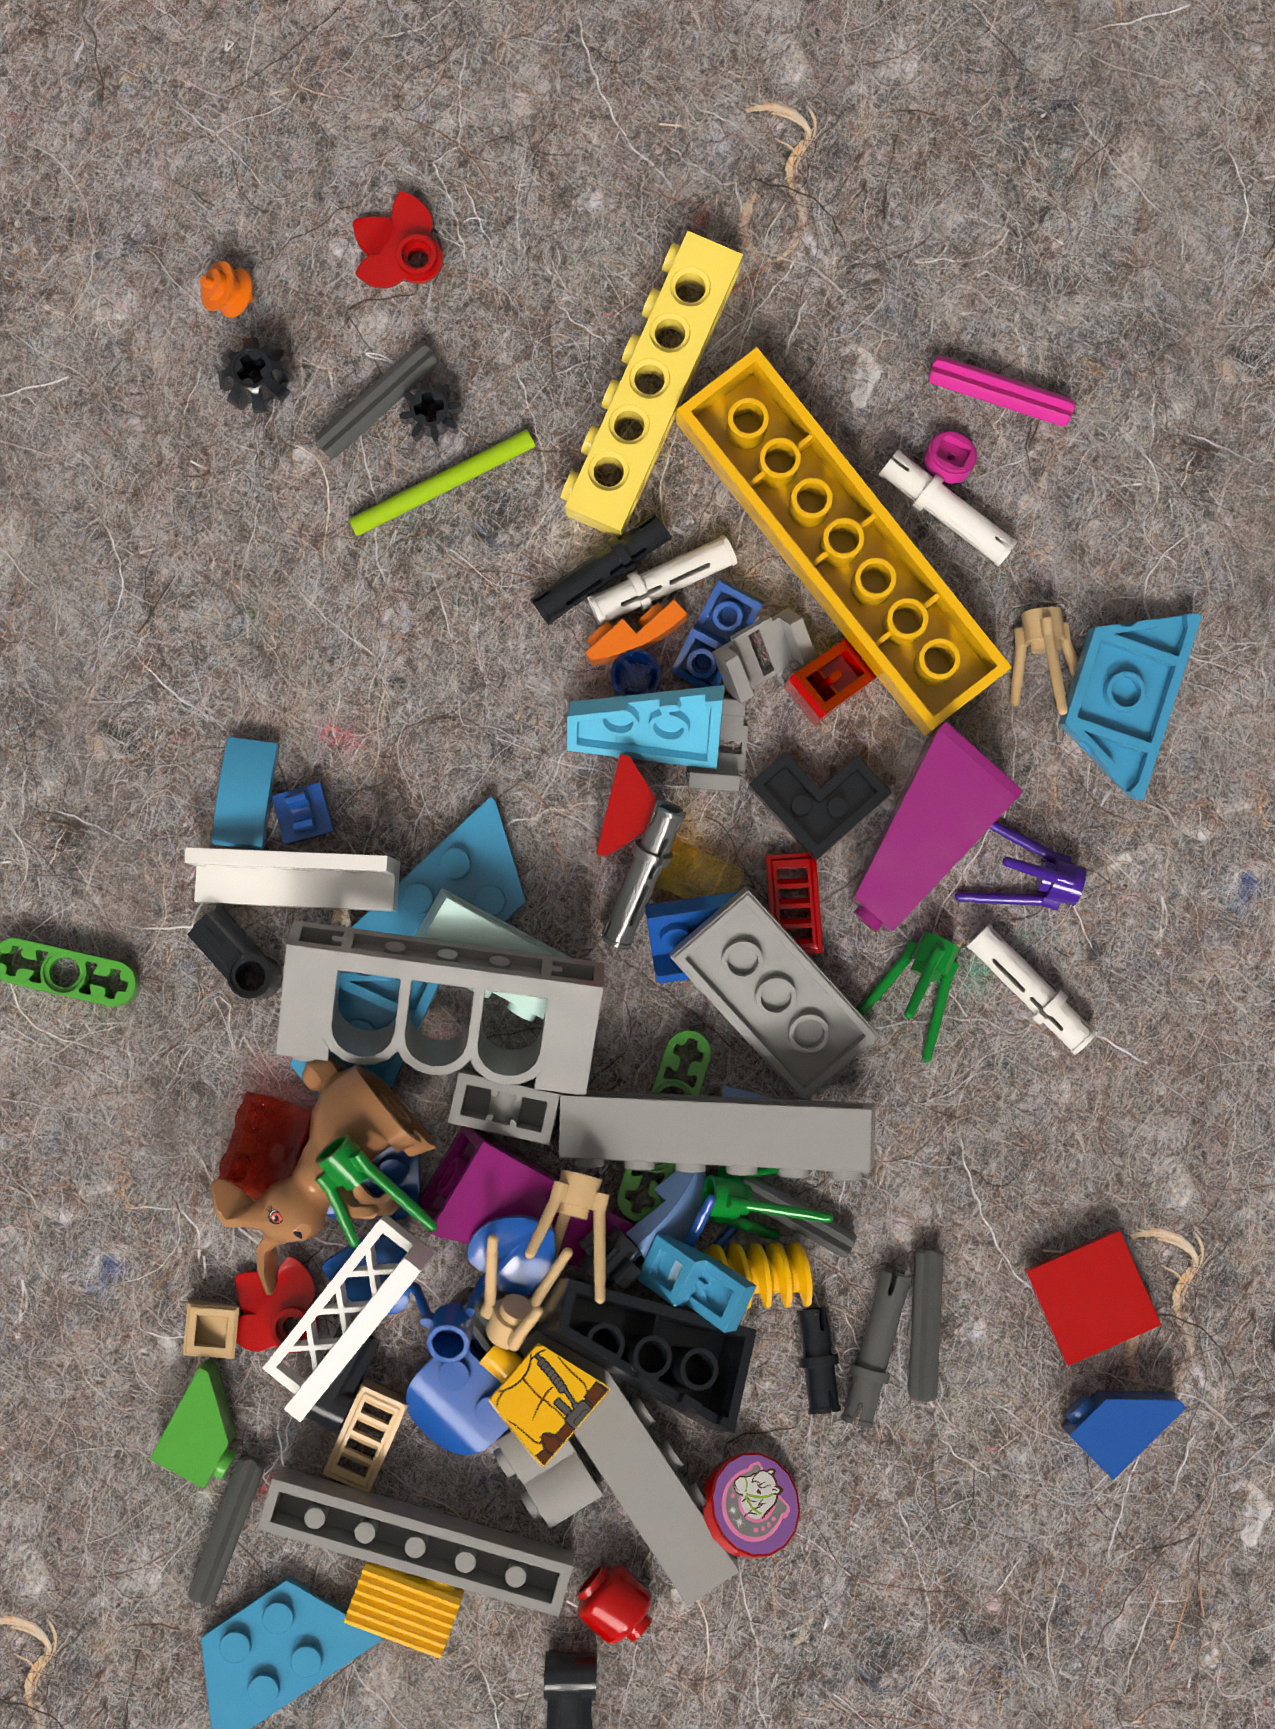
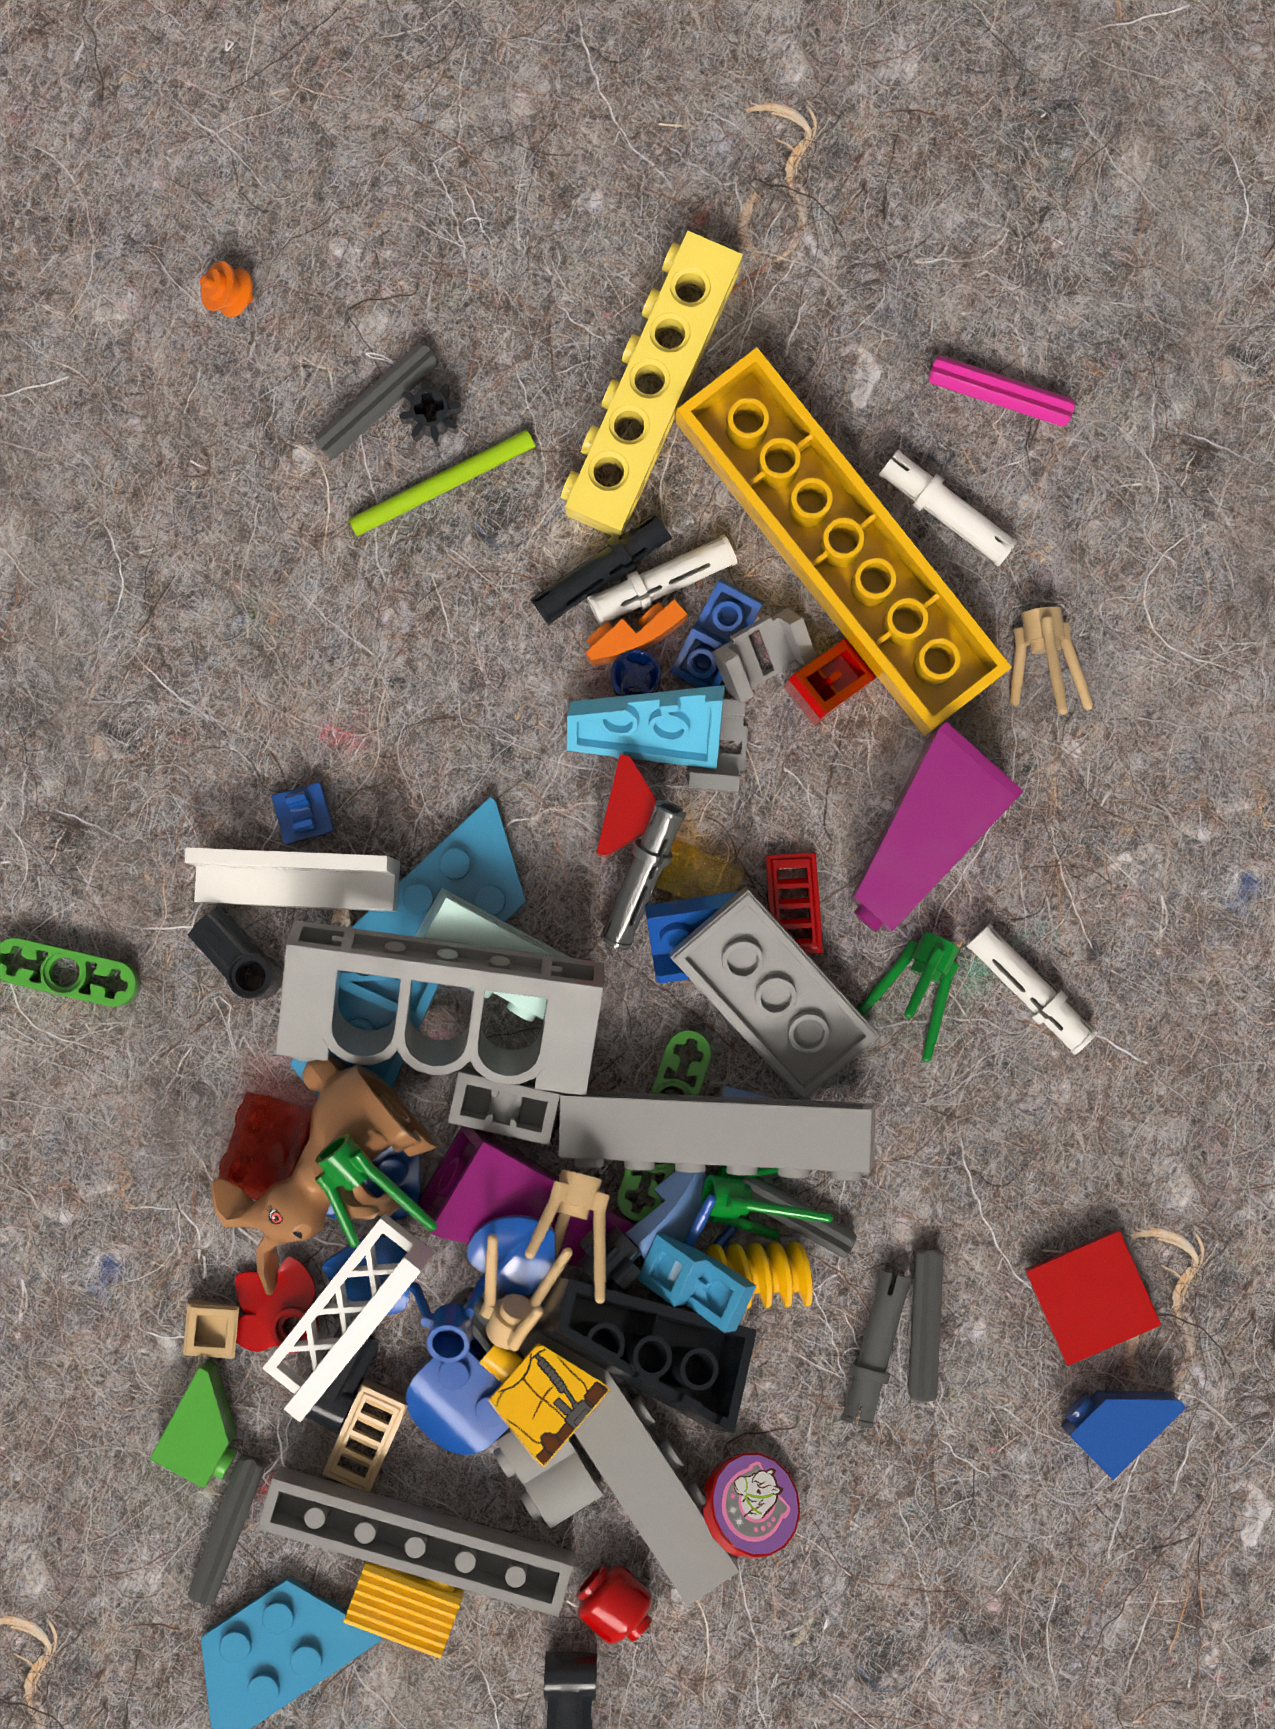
(245, 793): dark azure slope -> none
(268, 364): black piece -> none
(392, 243): red plate -> none
(816, 814): black plate -> none
(818, 1360): black pin -> none
(950, 456): dark pink tile -> none
(1056, 879): dark purple plant -> none
(1127, 695): dark azure wing -> none

